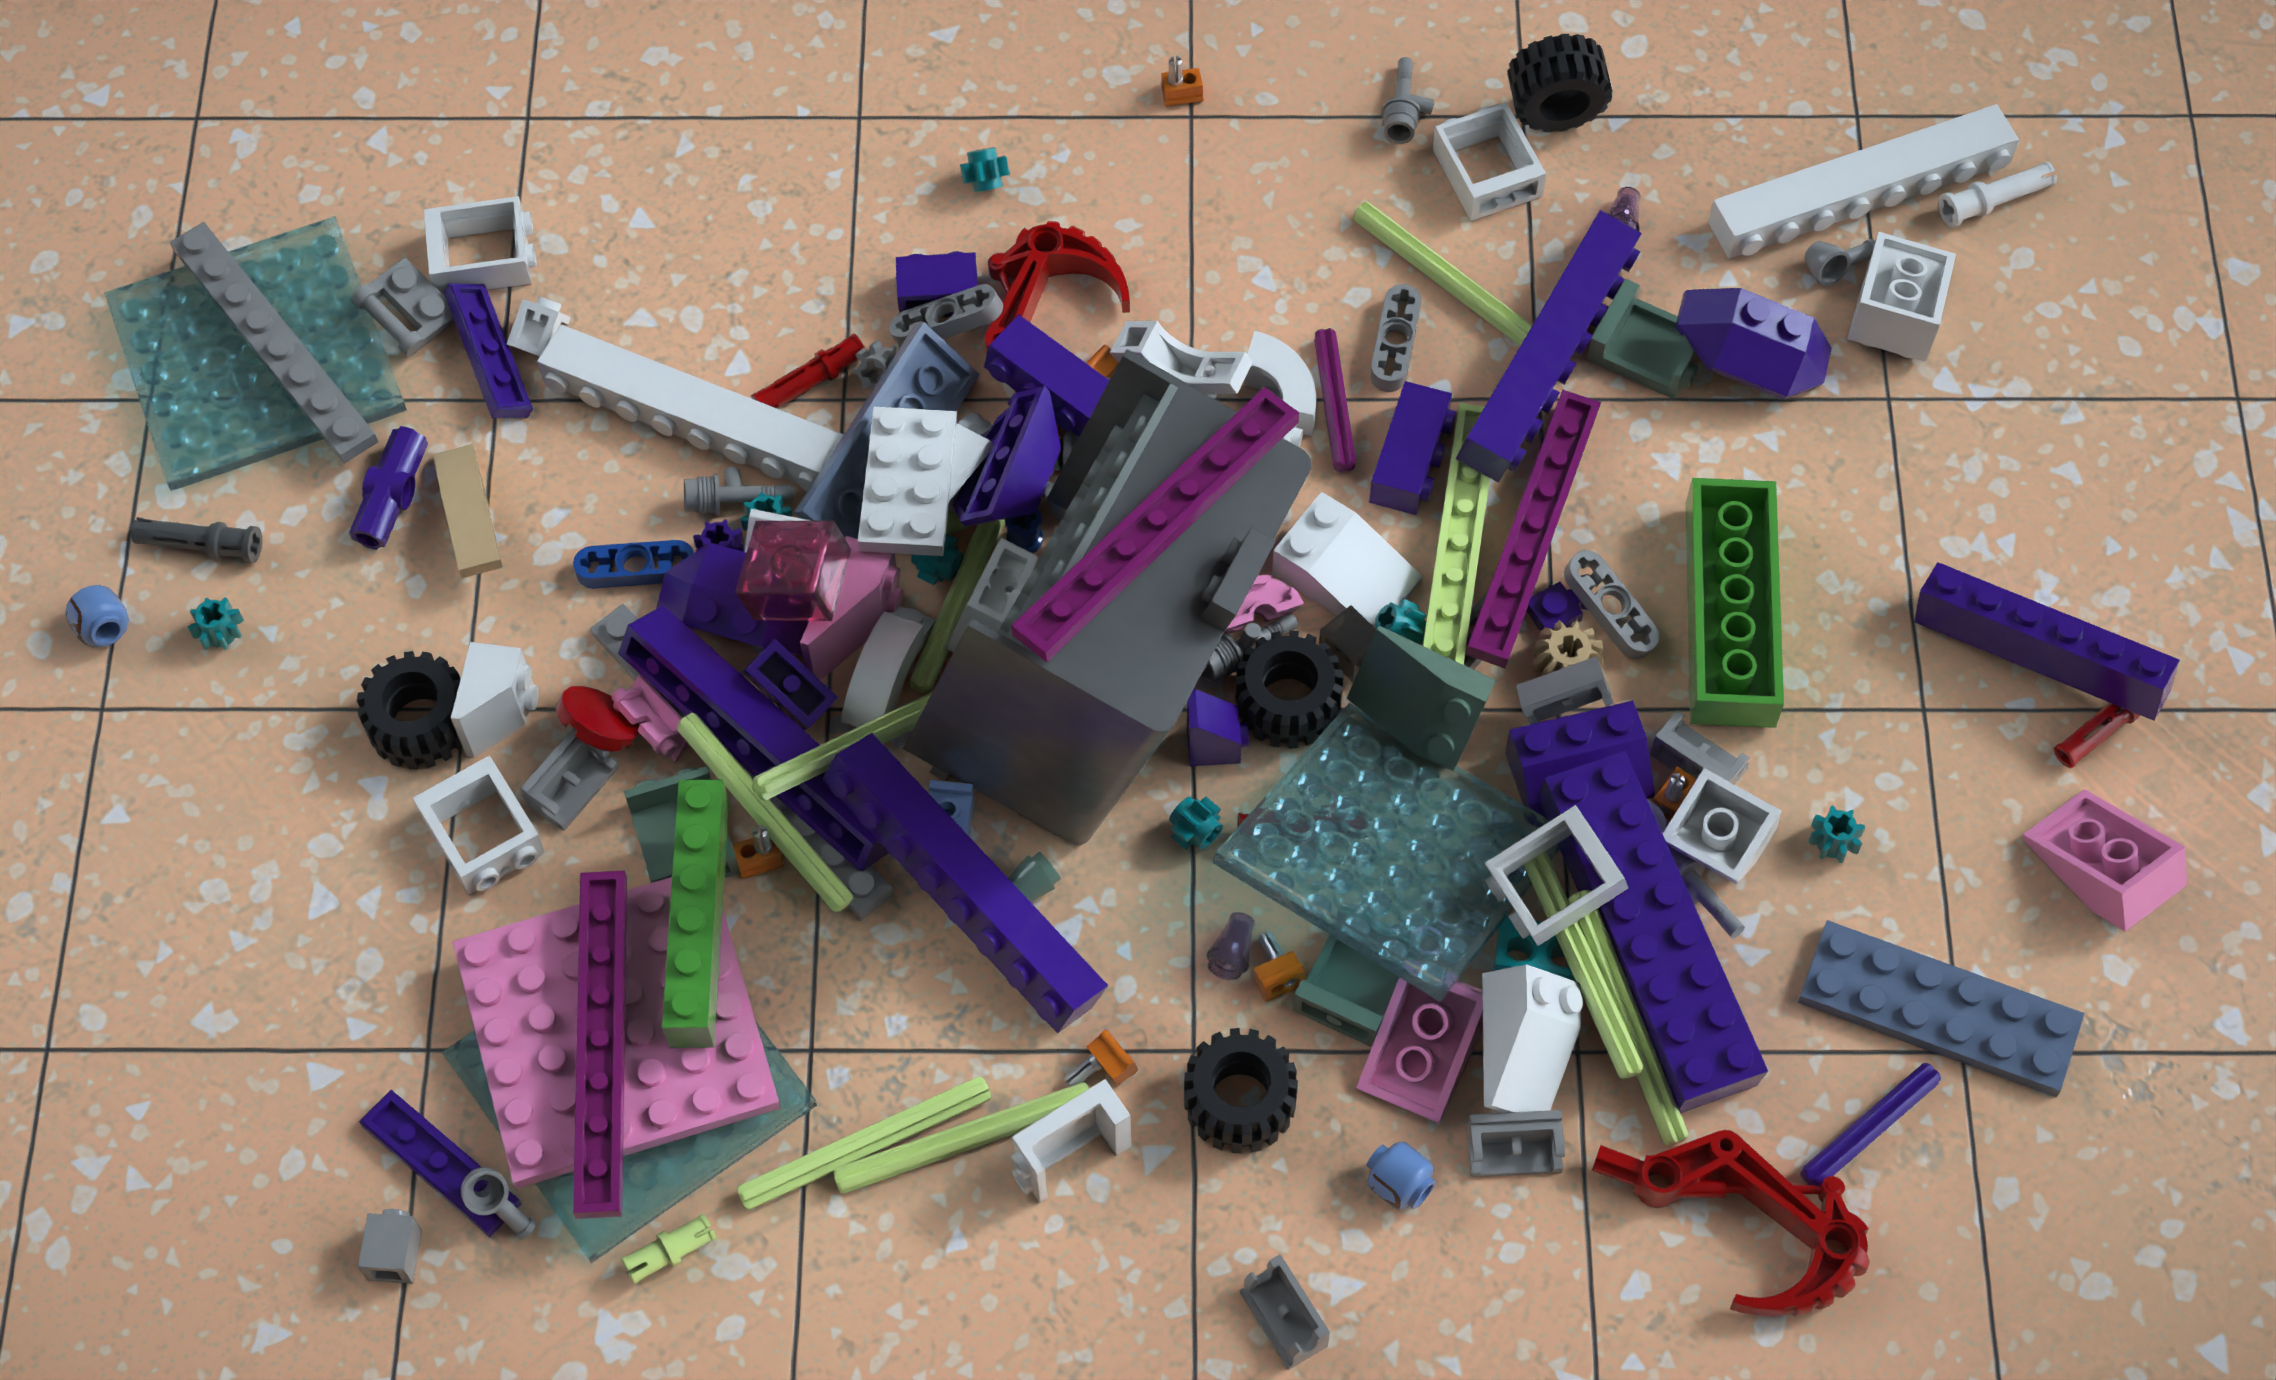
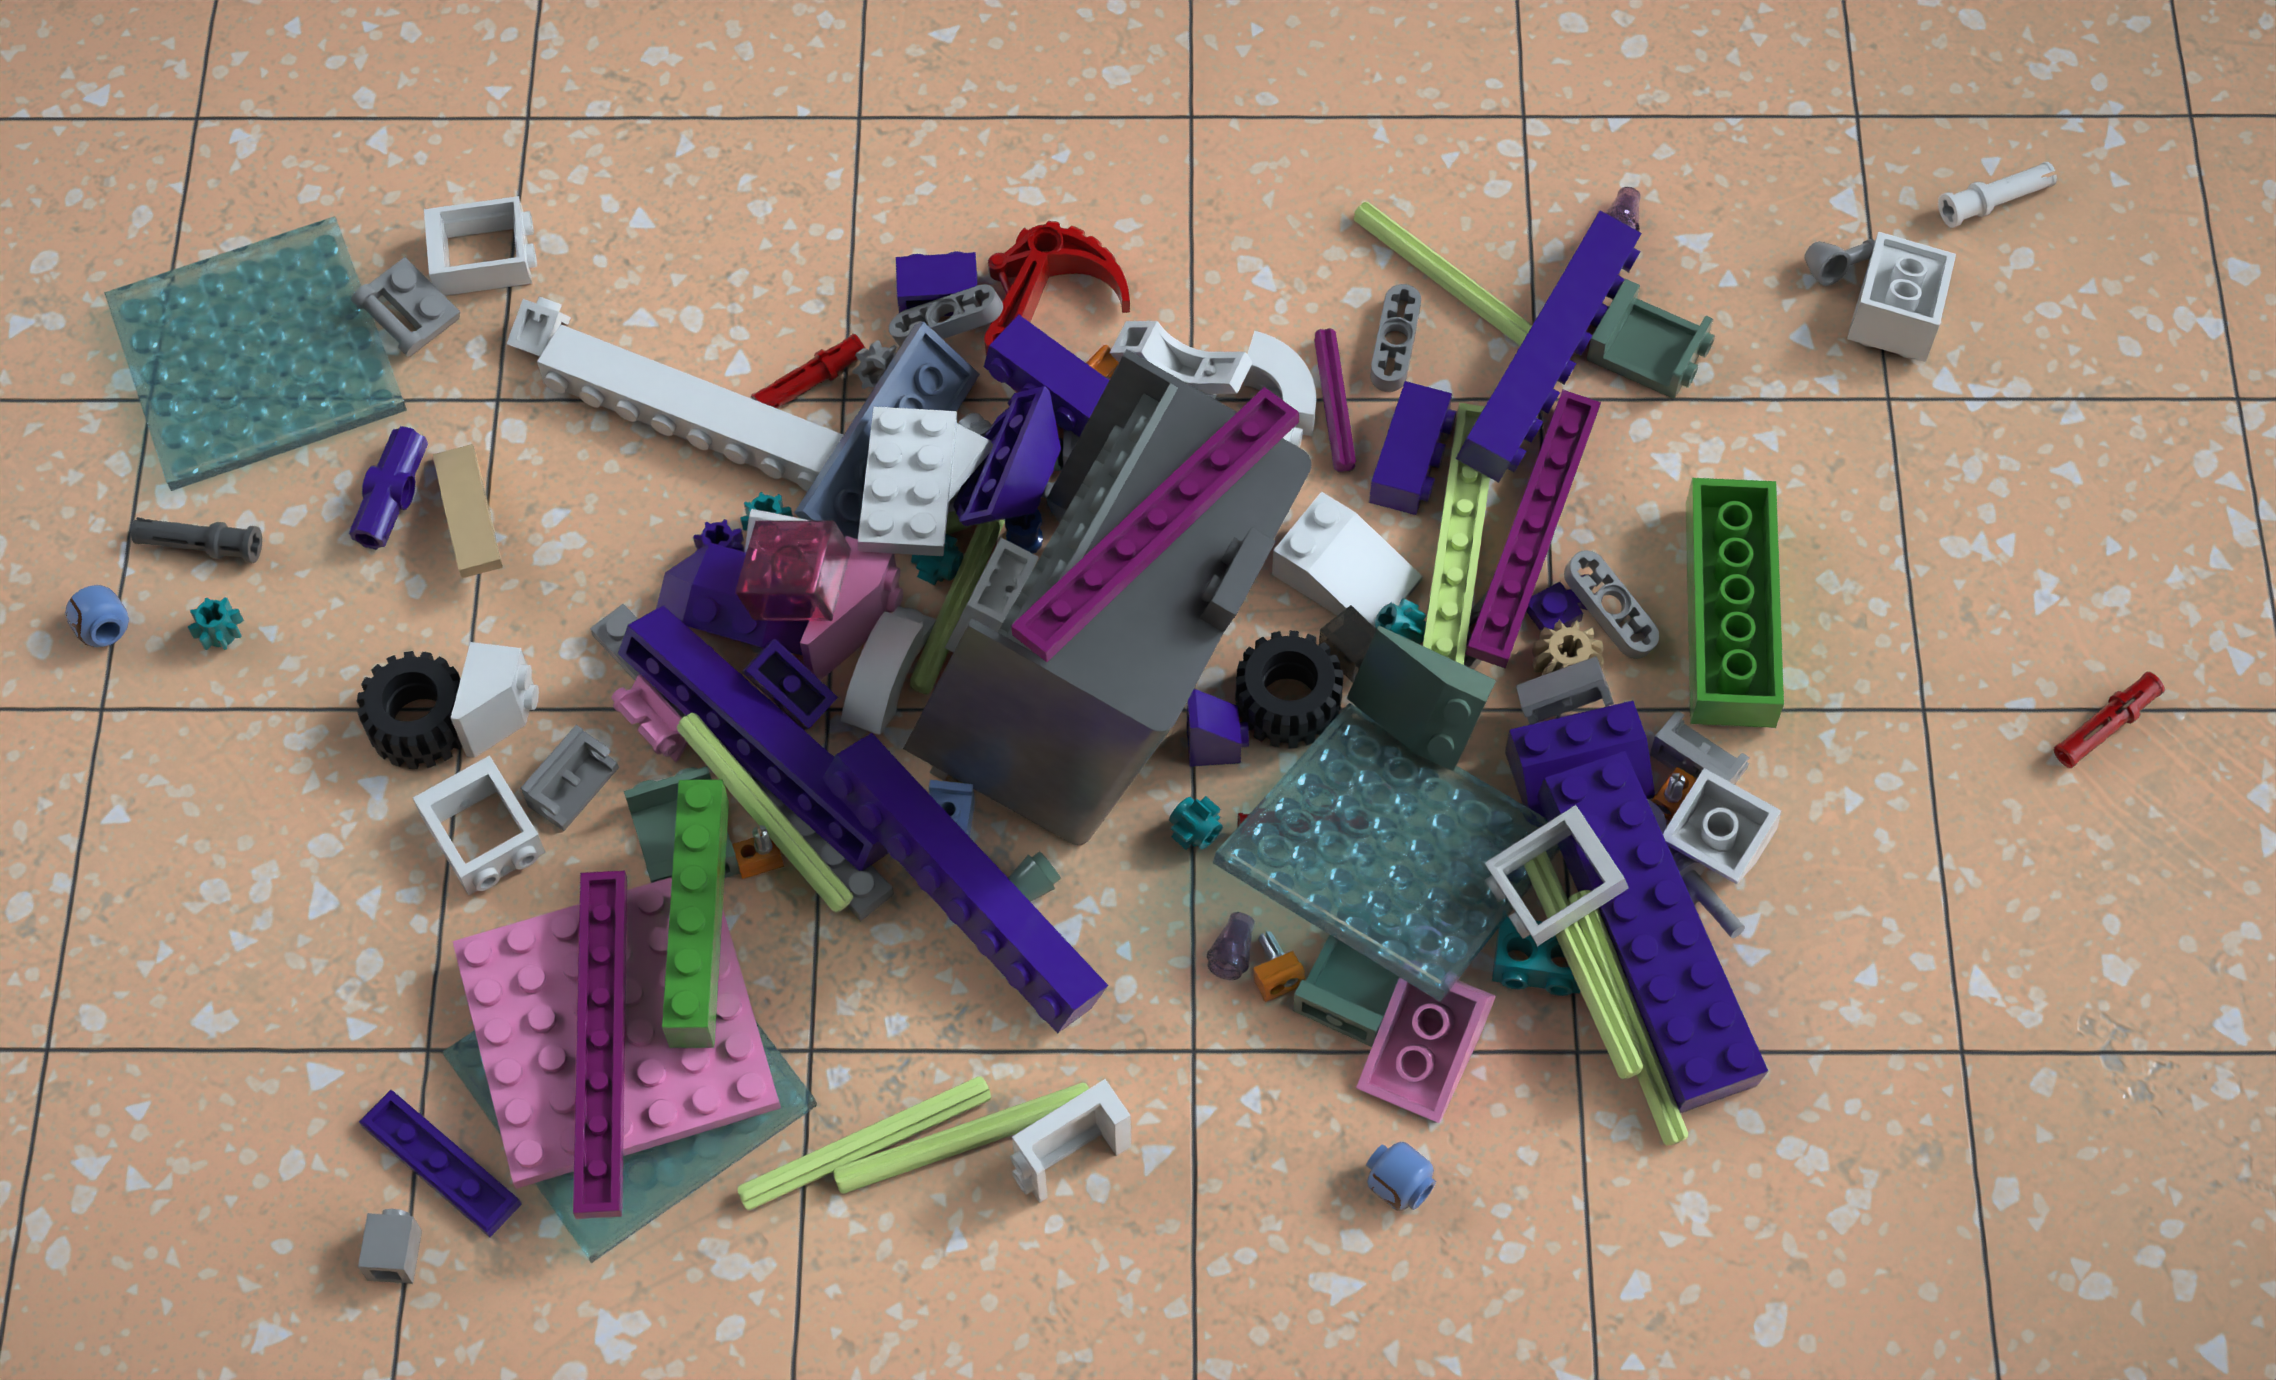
(274, 343): light grey plate -> none
(488, 351): dark purple tile -> none
(494, 1200): light grey bar -> none
(595, 719): red tile -> none
(621, 553): blue beam -> none
(668, 1248): yellowish green pin -> none
(705, 494): light grey piece -> none
(819, 759): yellowish green axle -> none
(984, 169): teal gear -> none
(1105, 1054): orange piece -> none
(1181, 85): orange piece -> none
(1229, 652): light grey piece -> none
(1243, 1056): black tyre -> none
(1268, 599): bright pink cylinder -> none
(1285, 1313): light grey hinge -> none
(1404, 110): light grey piece -> none
(1498, 192): white window -> none
(1515, 1143): light grey hinge -> none
(1527, 1036): white slope -> none
(1559, 82): black tyre -> none
(1729, 1165): red piece -> none
(1754, 340): dark purple wedge -> none
(1839, 822): teal gear -> none
(1862, 181): white brick -> none
(1871, 1124): dark purple axle -> none
(1942, 1008): sand blue plate -> none
(2046, 641): dark purple brick -> none
(2109, 858): bright pink slope -> none

